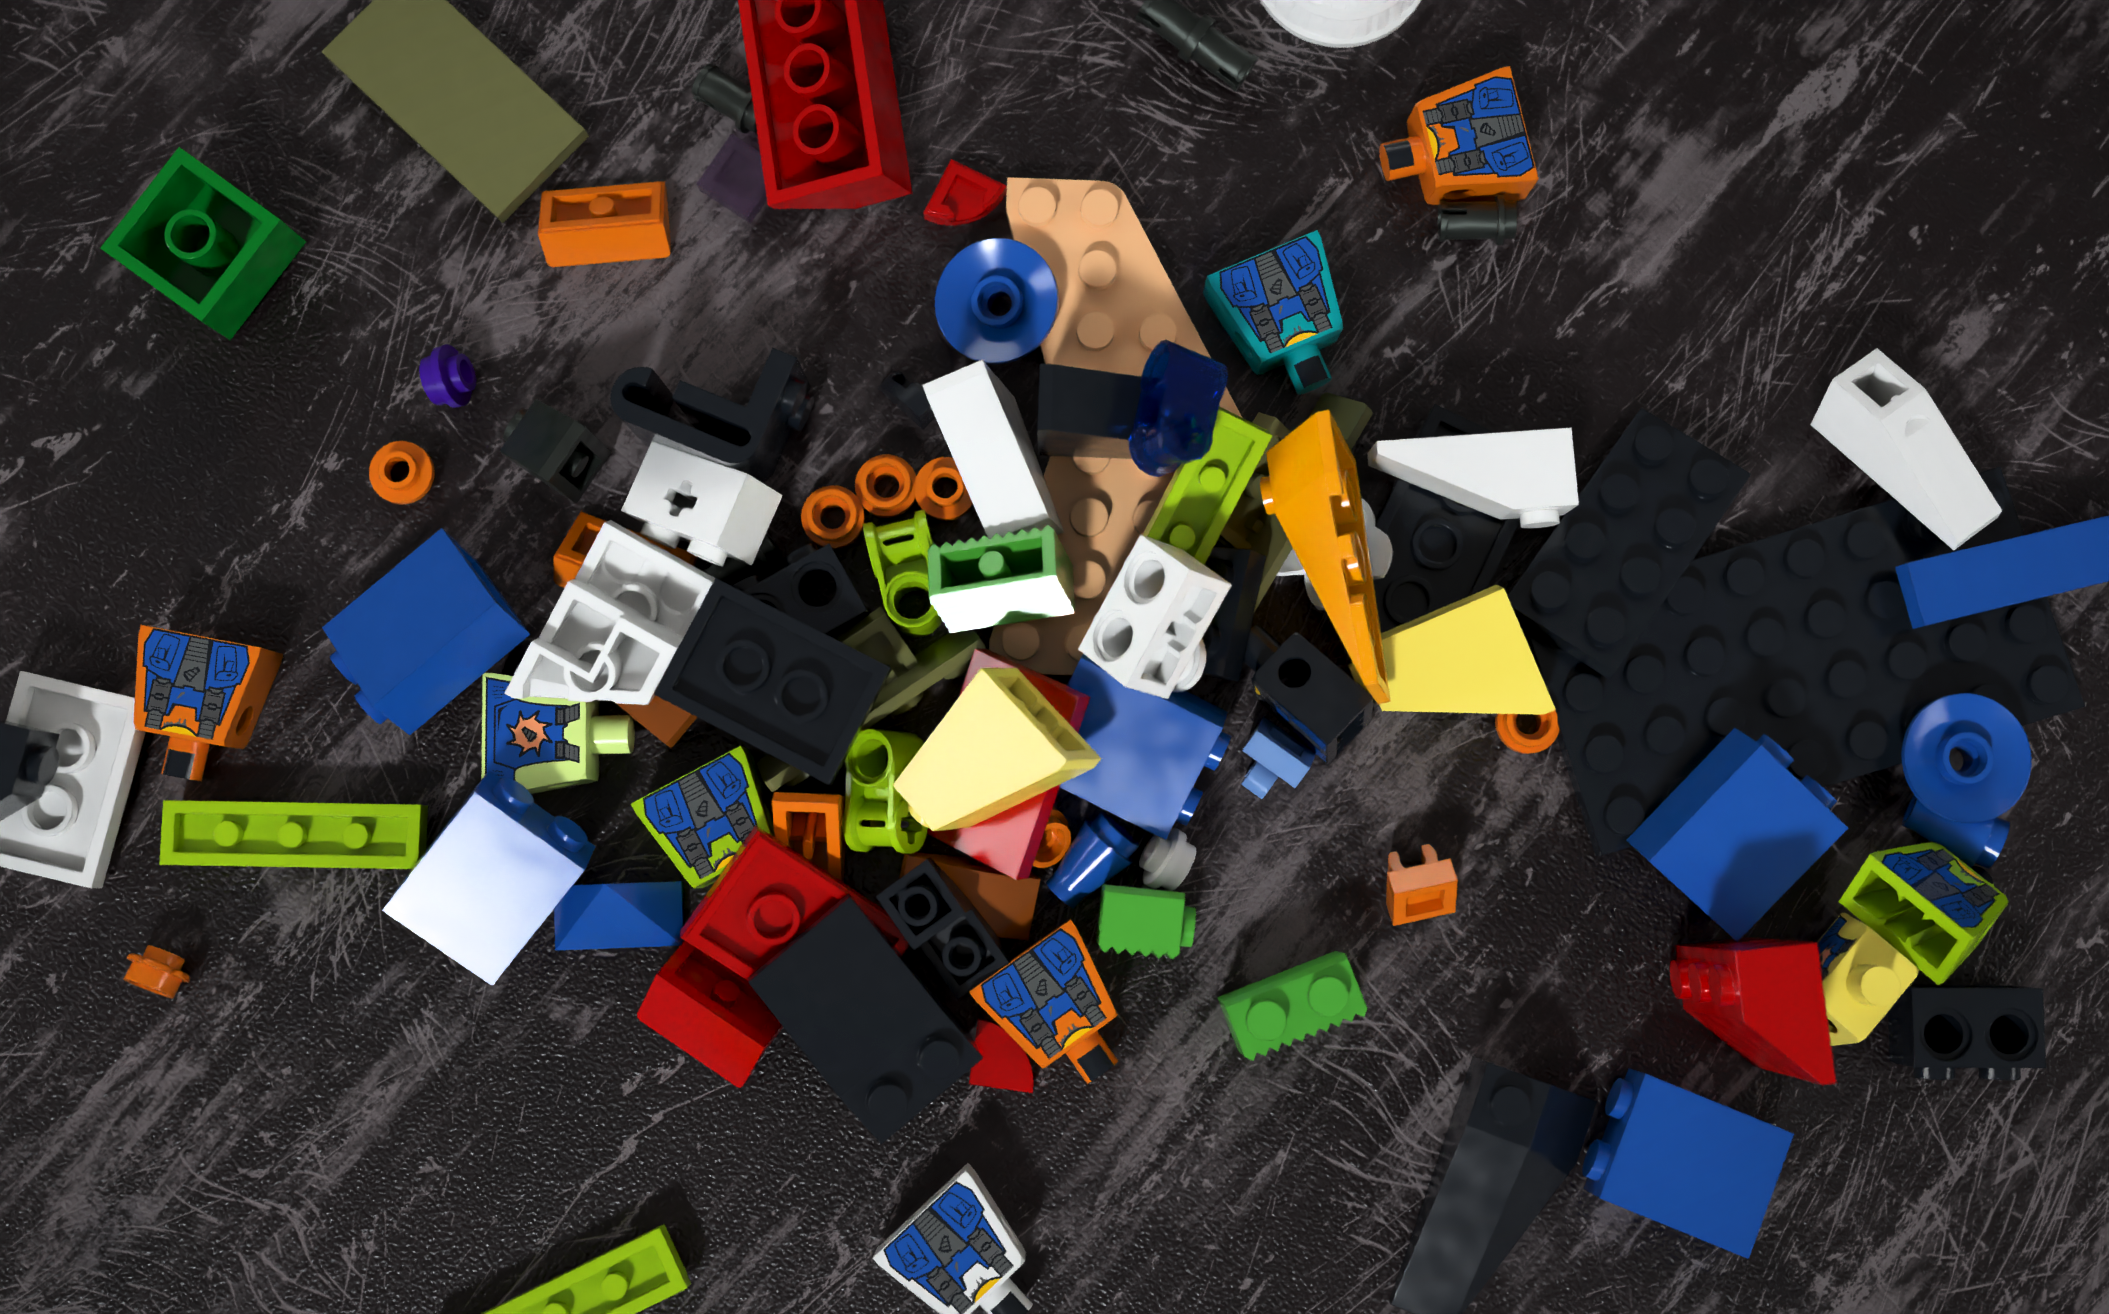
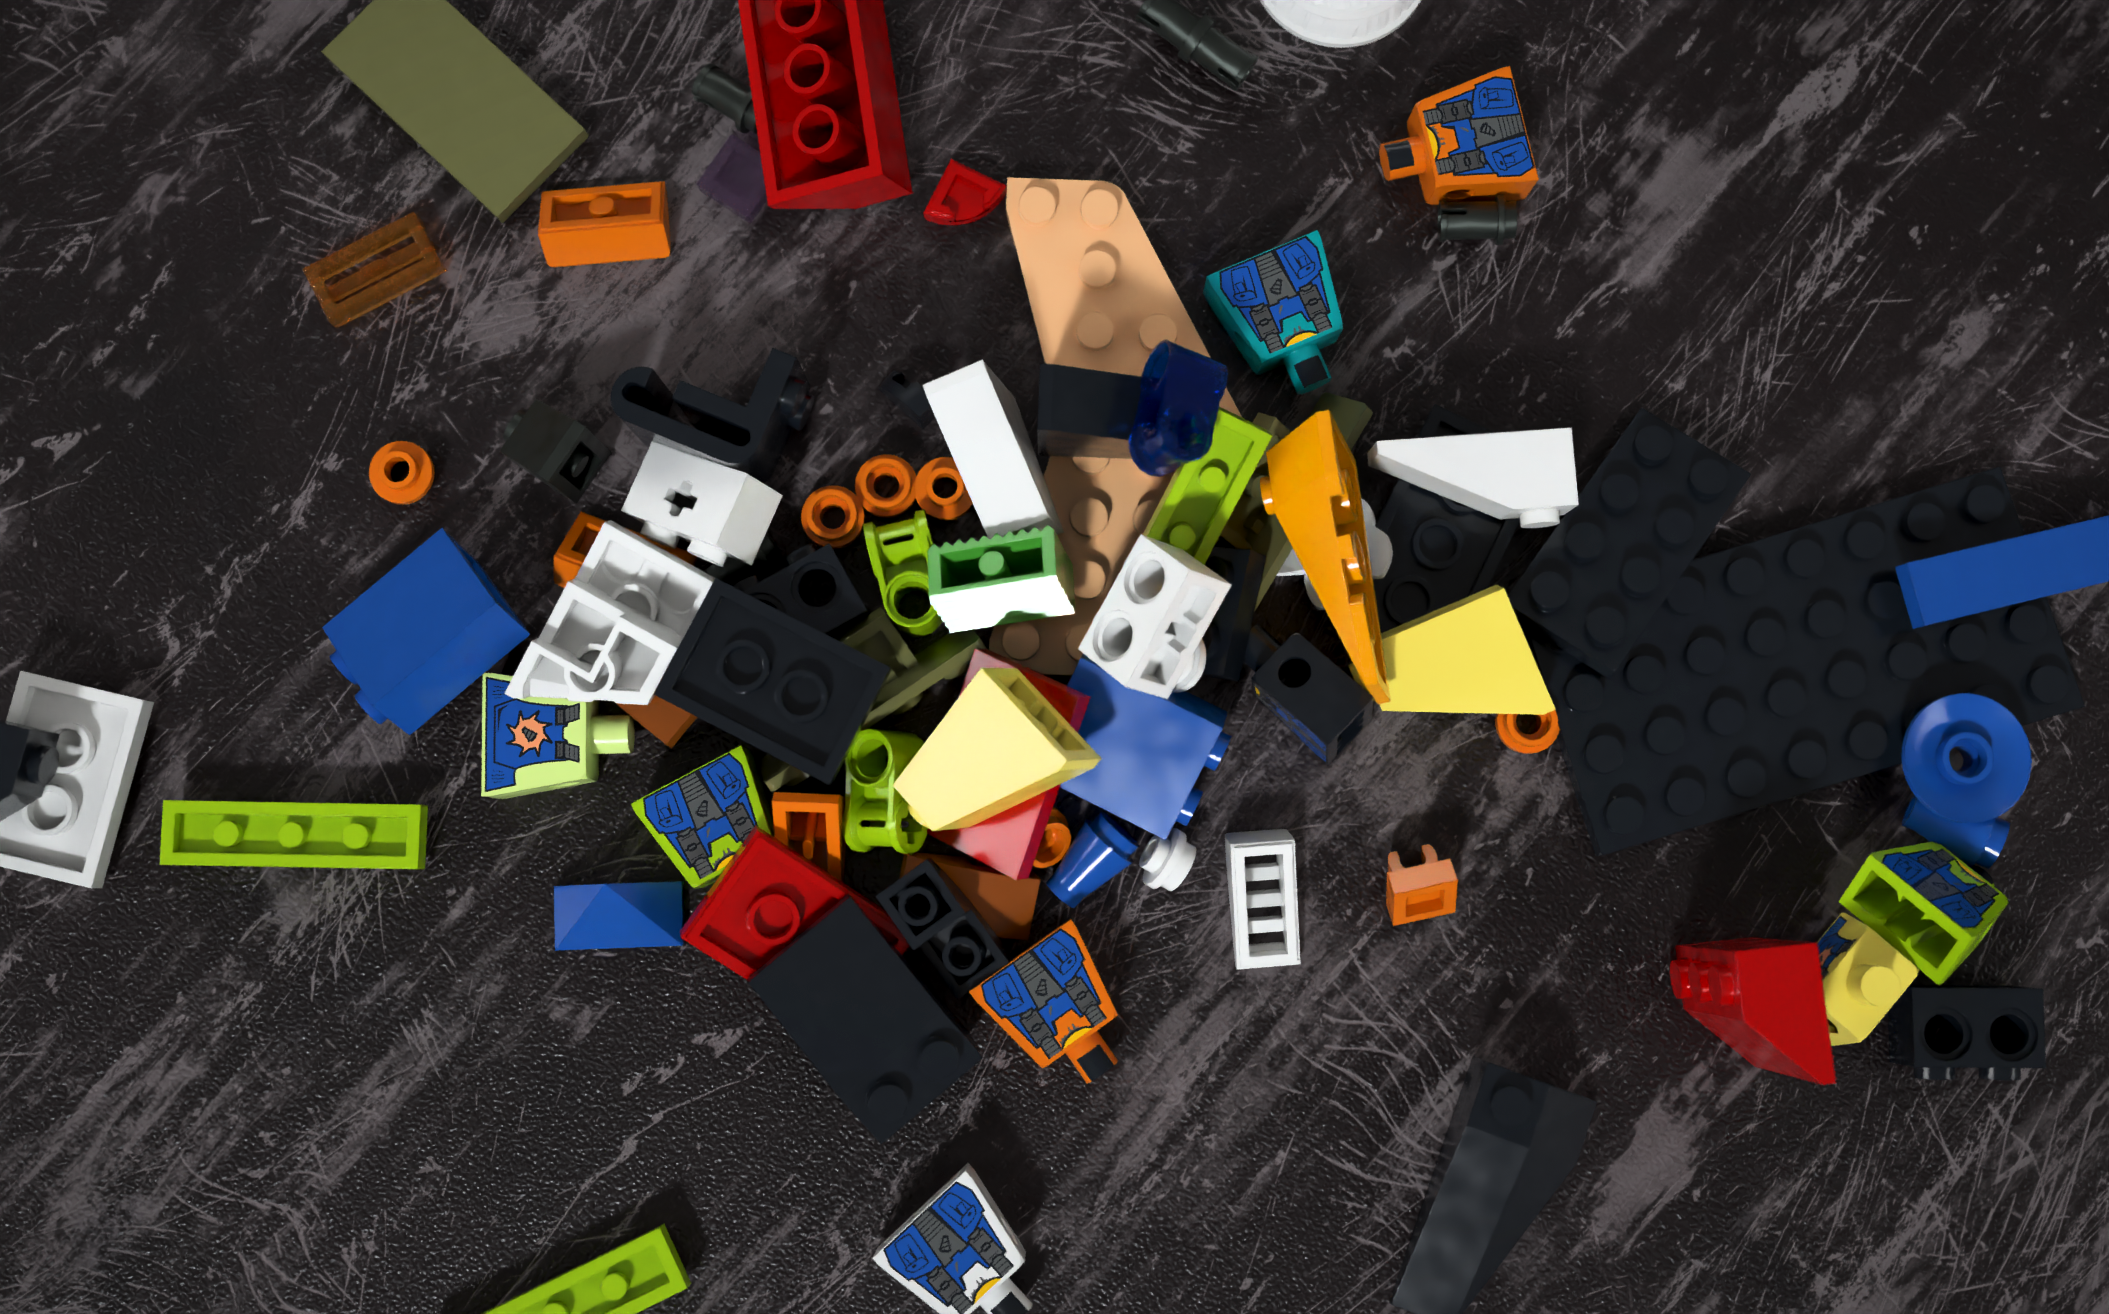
(157, 971): orange plate -> none
(199, 694): torso -> none
(203, 244): green brick -> none
(385, 290): none -> clear orange tile
(447, 377): dark purple plate -> none
(491, 877): brick -> none
(709, 1014): red panel -> none
(972, 285): blue dish -> none
(1003, 1061): red tile -> none
(1144, 921): bright green brick -> none
(1258, 843): none -> white slope
(1275, 756): medium blue tile -> none
(1292, 1004): bright green brick -> none
(1686, 1161): blue brick -> none
(1739, 831): blue brick -> none
(1906, 447): white slope -> none

